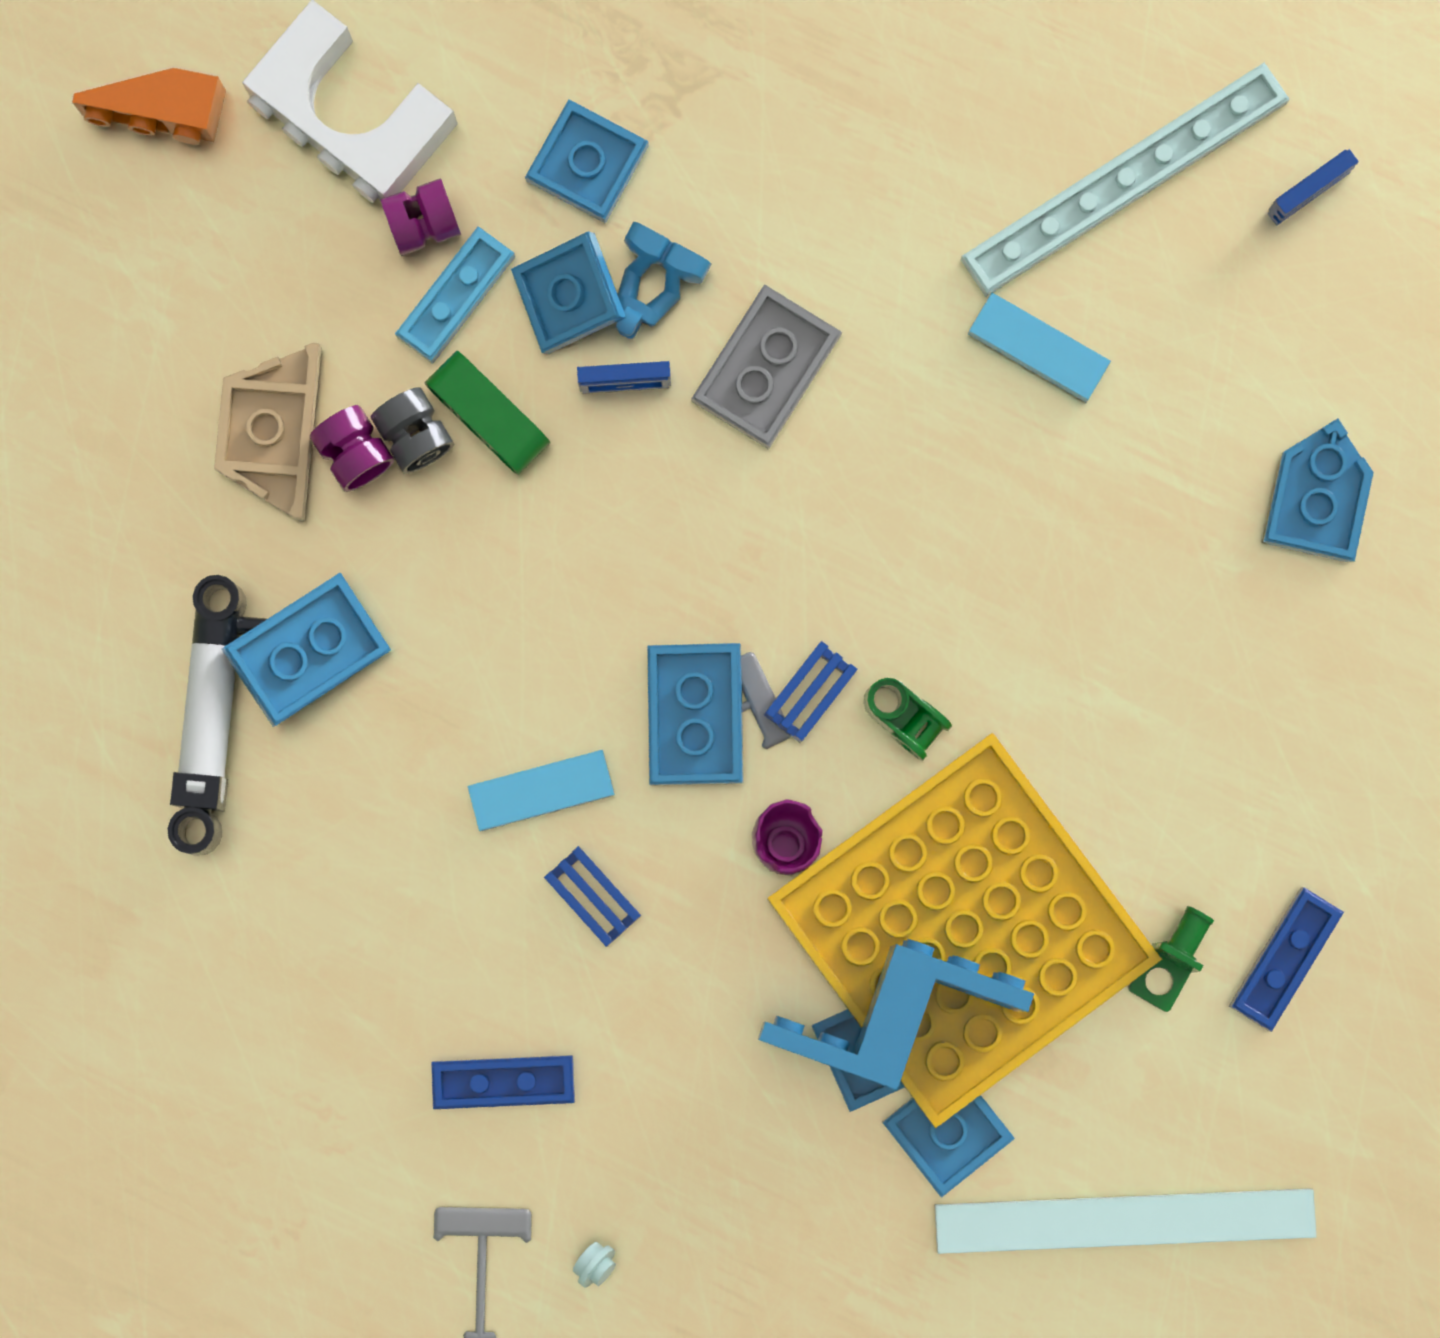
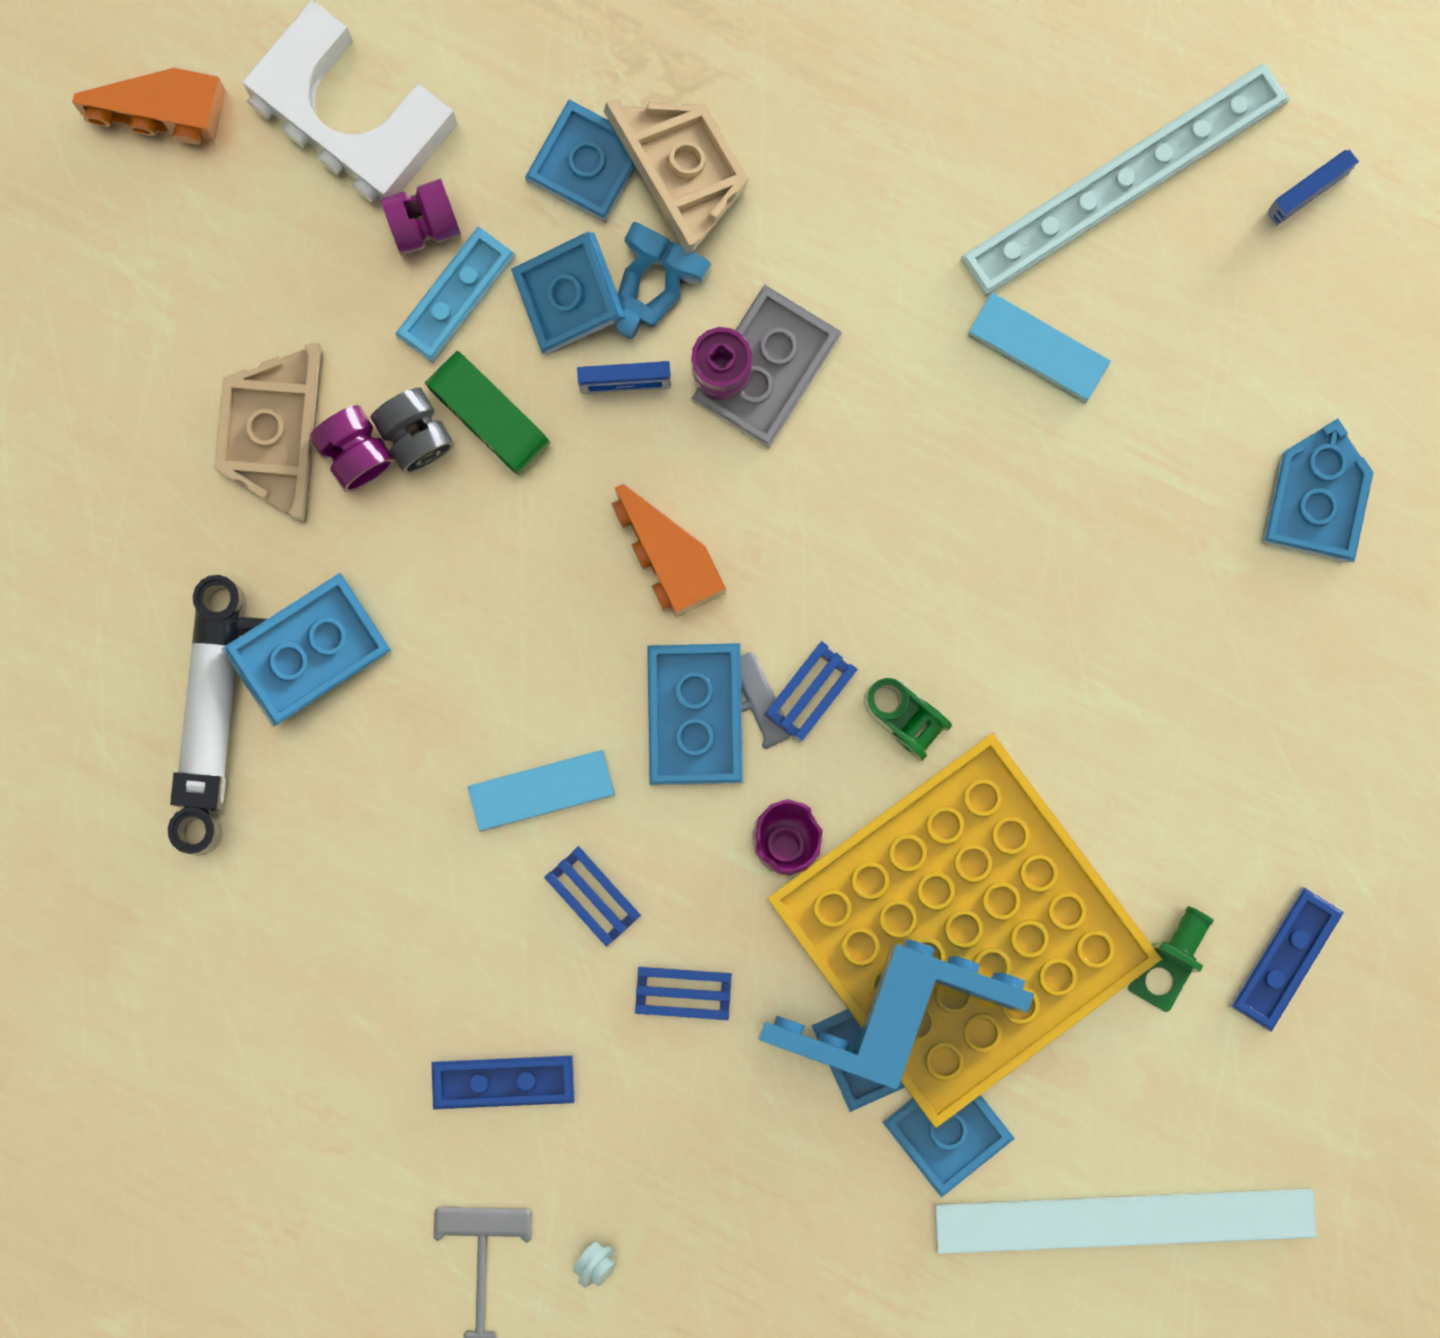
(644, 990): none -> blue tile
(678, 559): none -> orange slope
(681, 163): none -> tan wing
(721, 363): none -> magenta wheel

